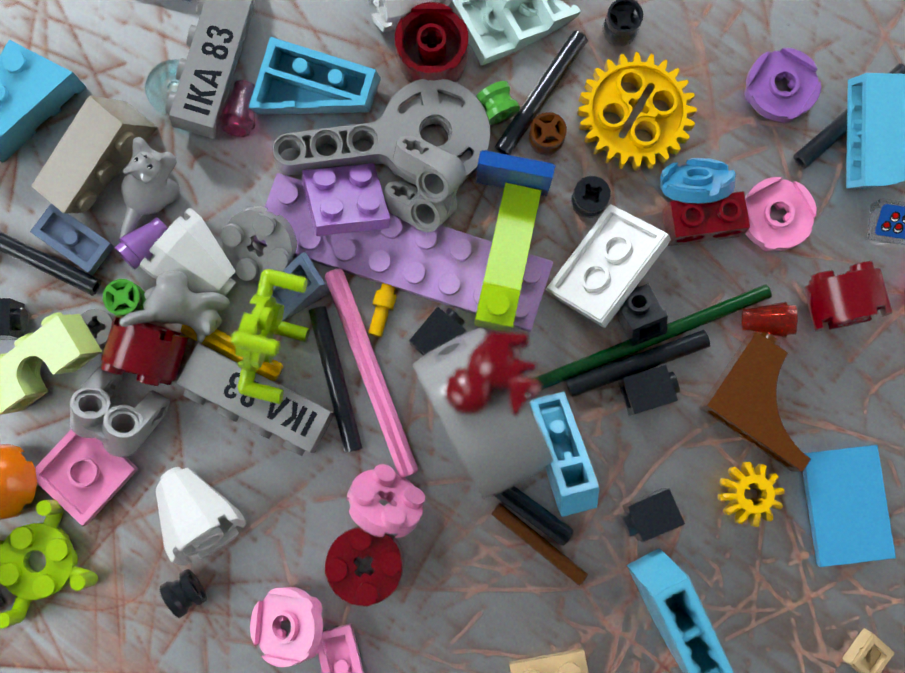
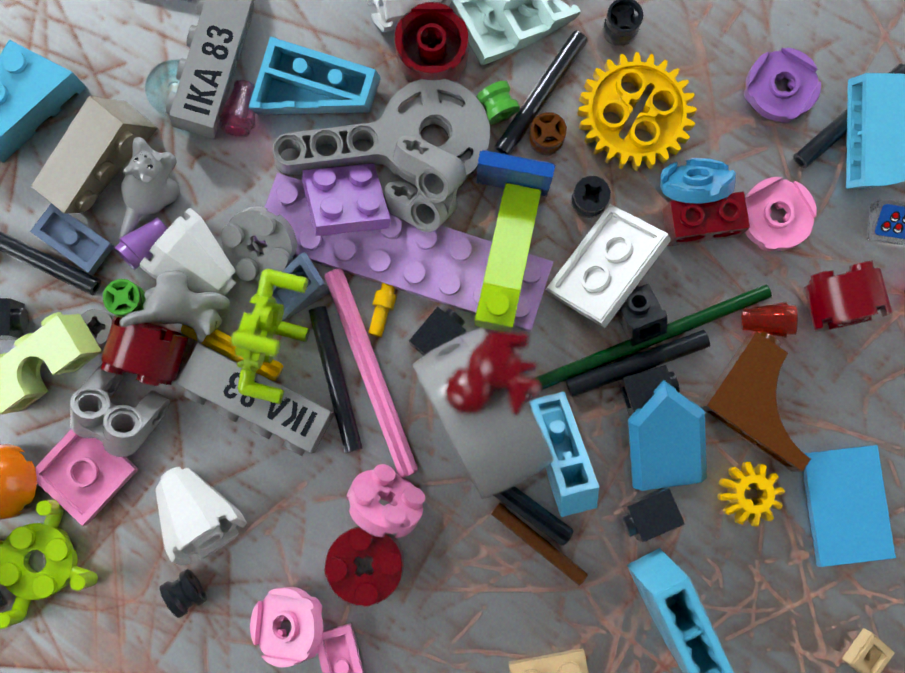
(667, 441): none -> dark azure tile

